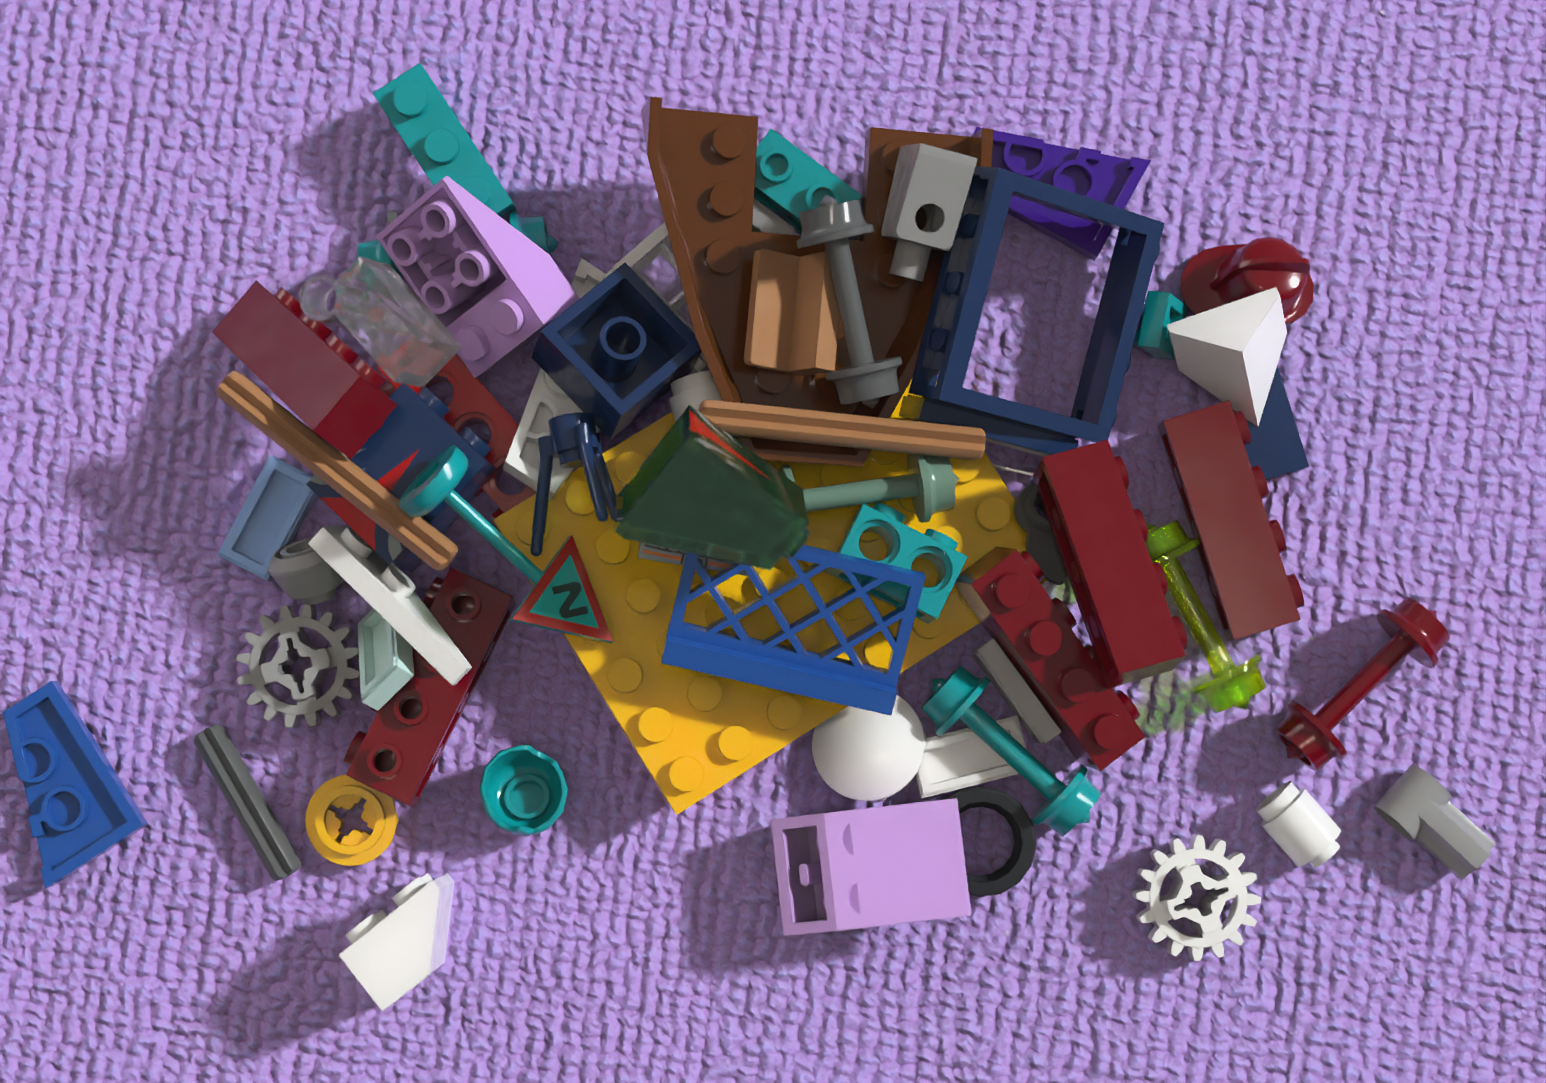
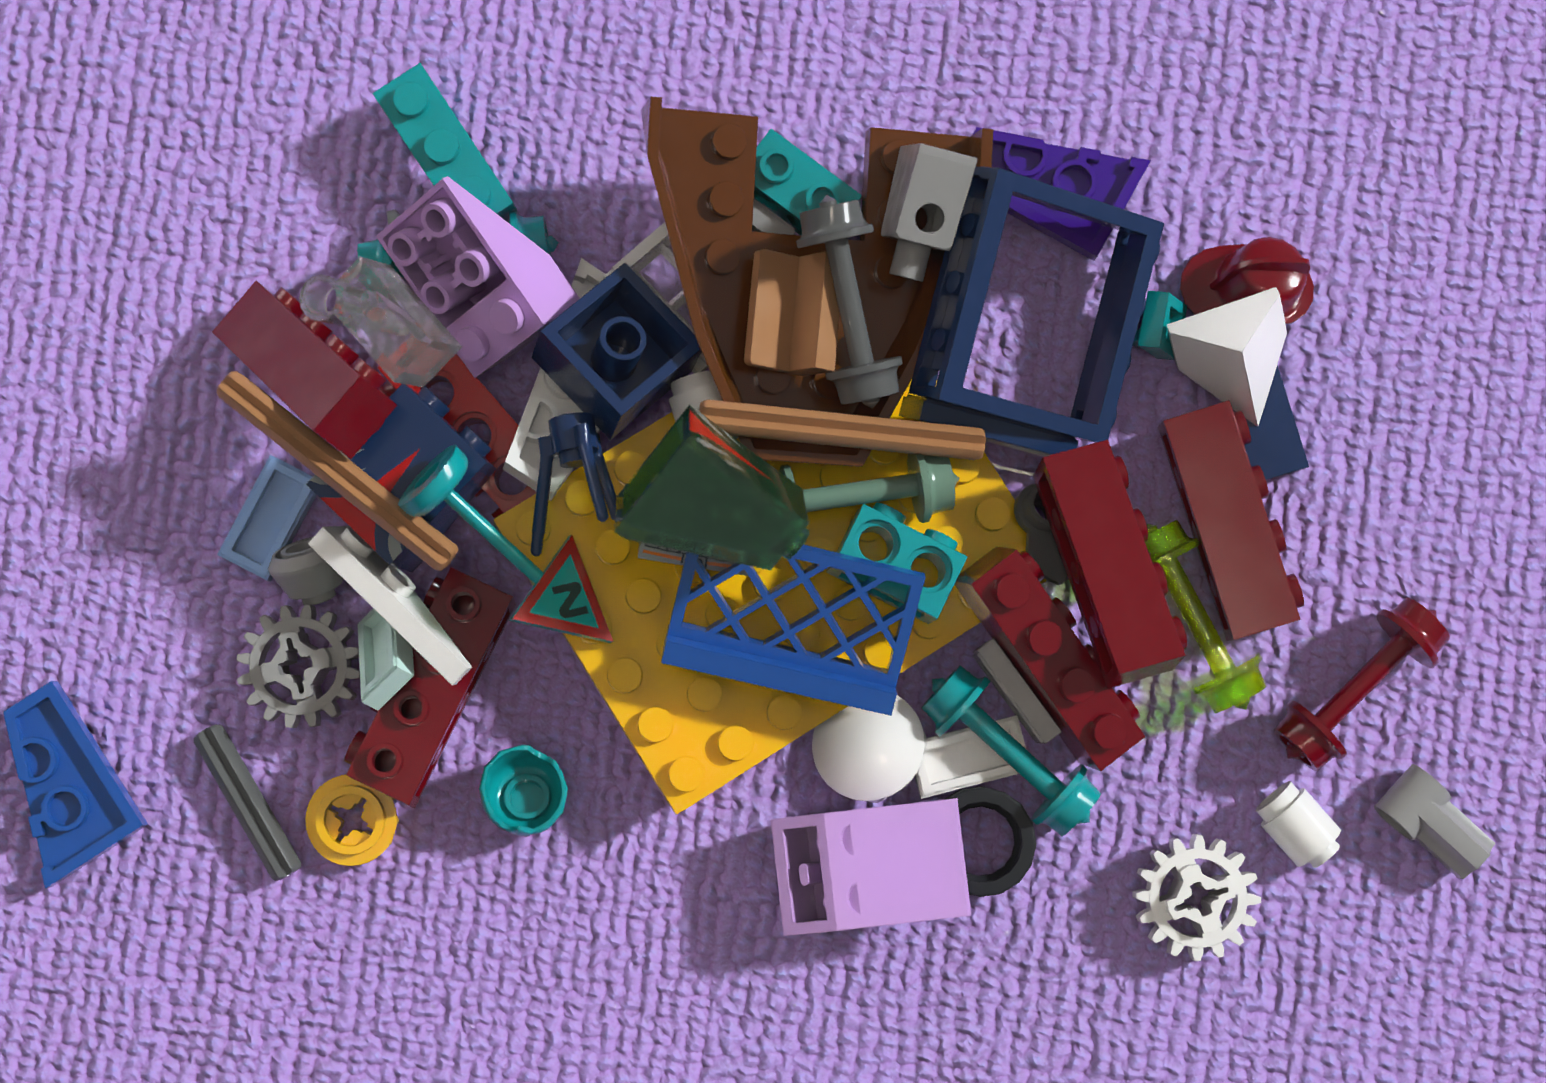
(406, 946): white slope -> none

